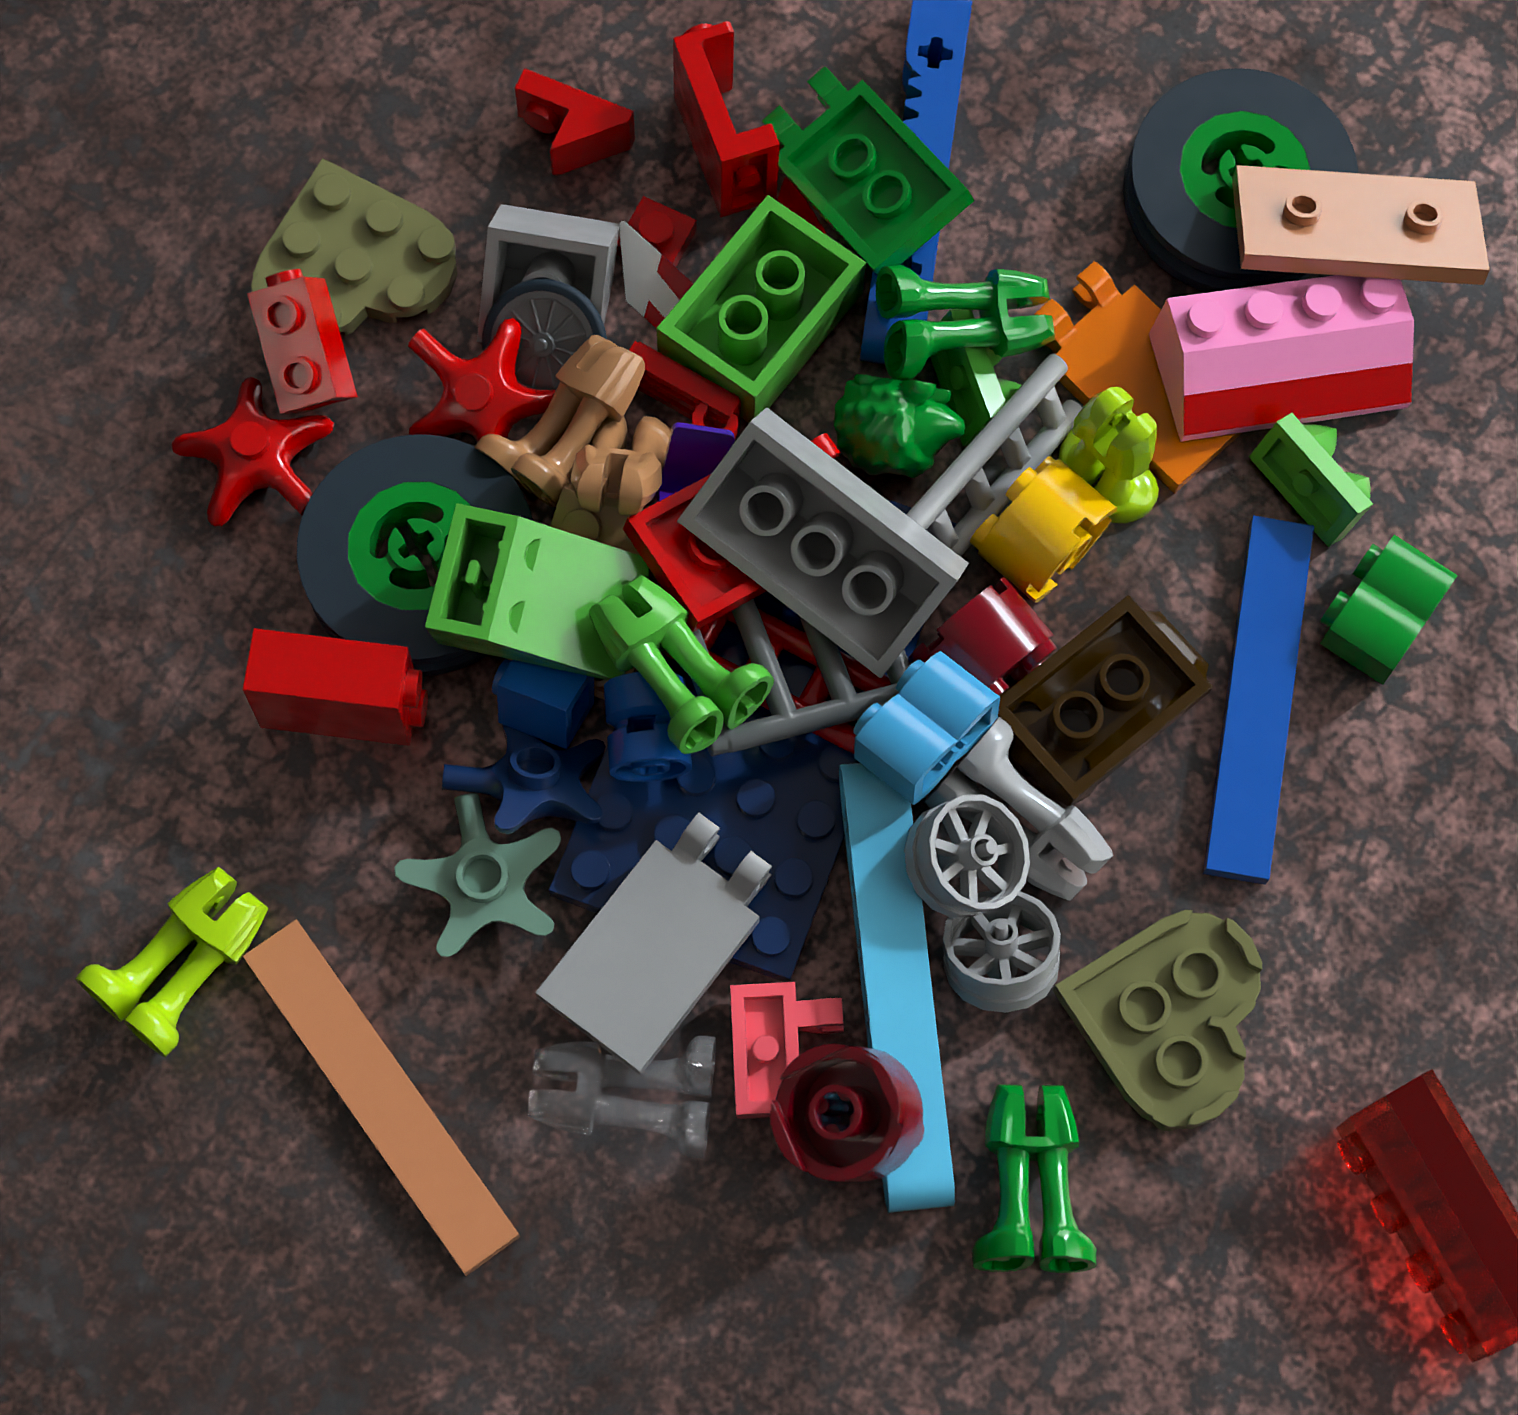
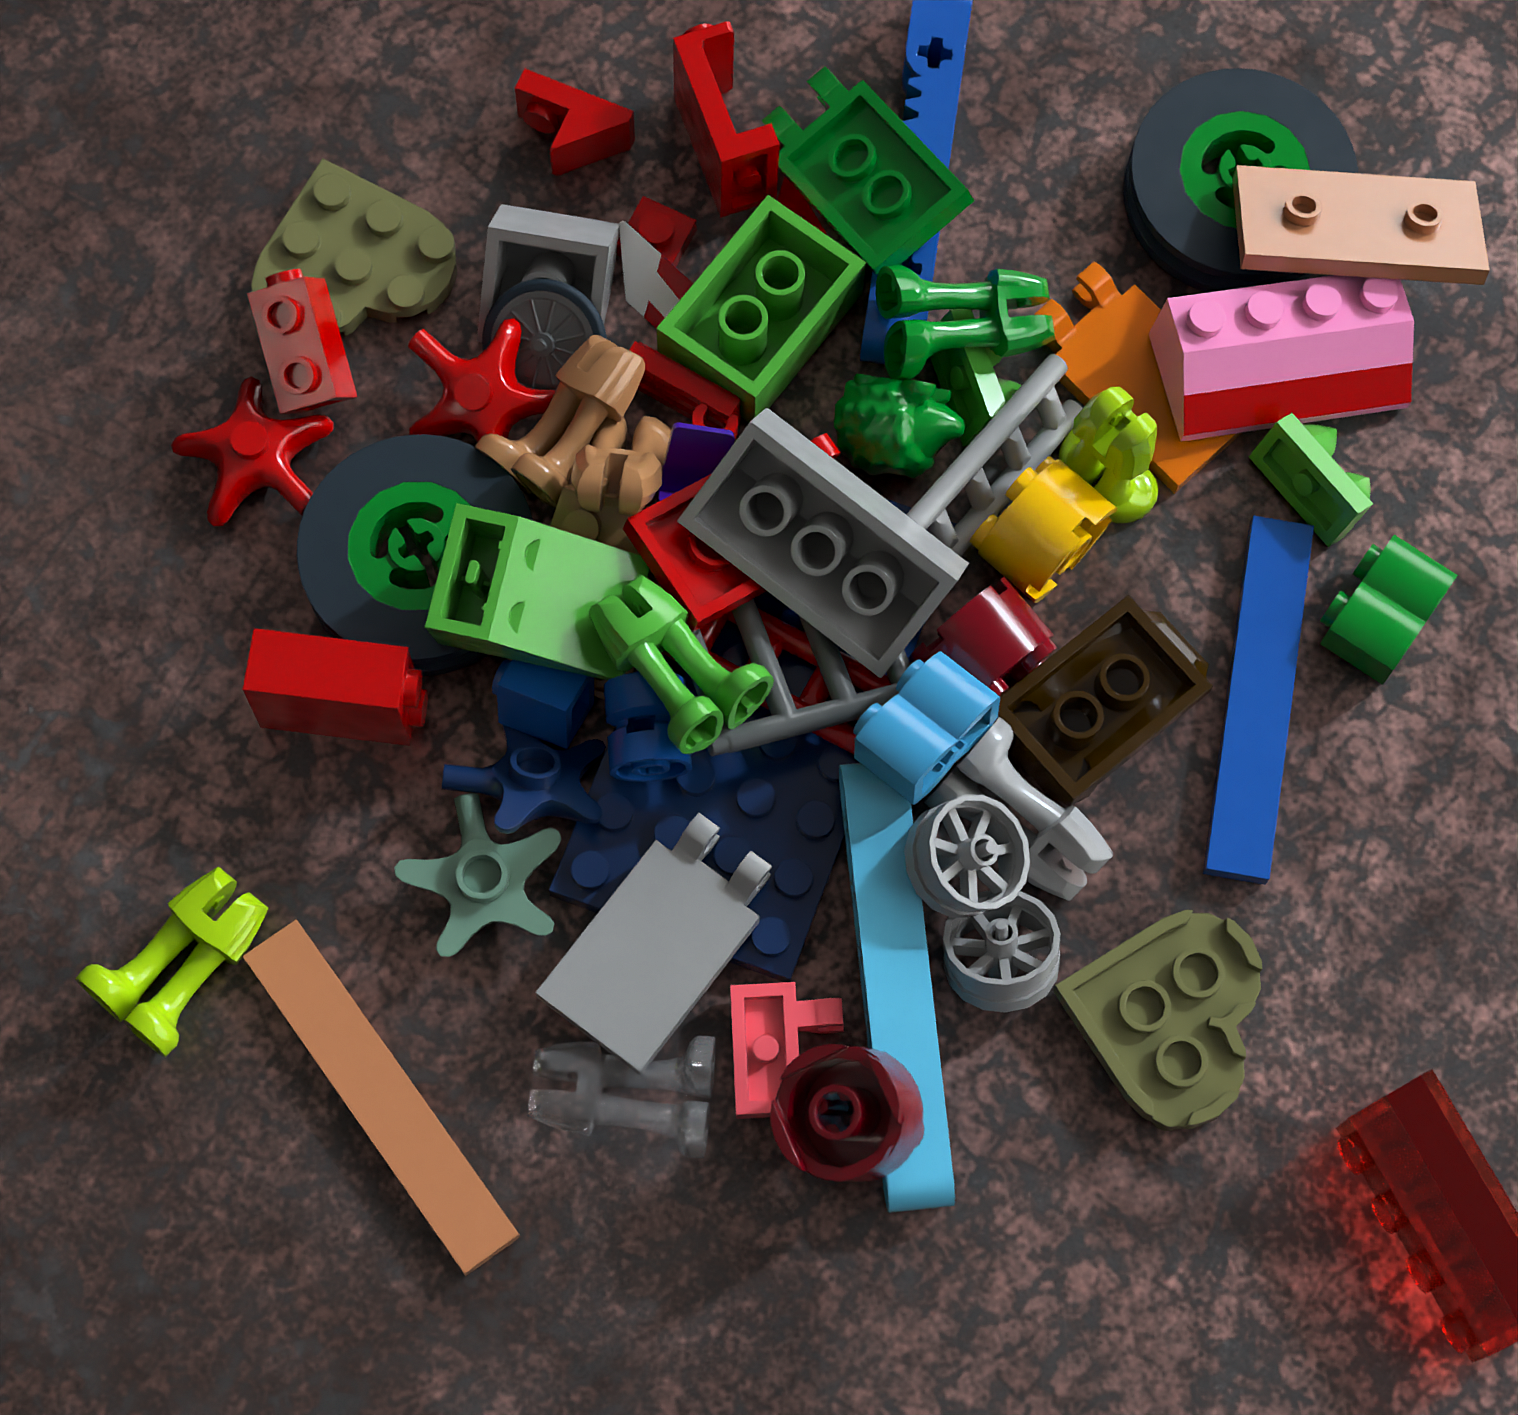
(1011, 1241): green piece -> none

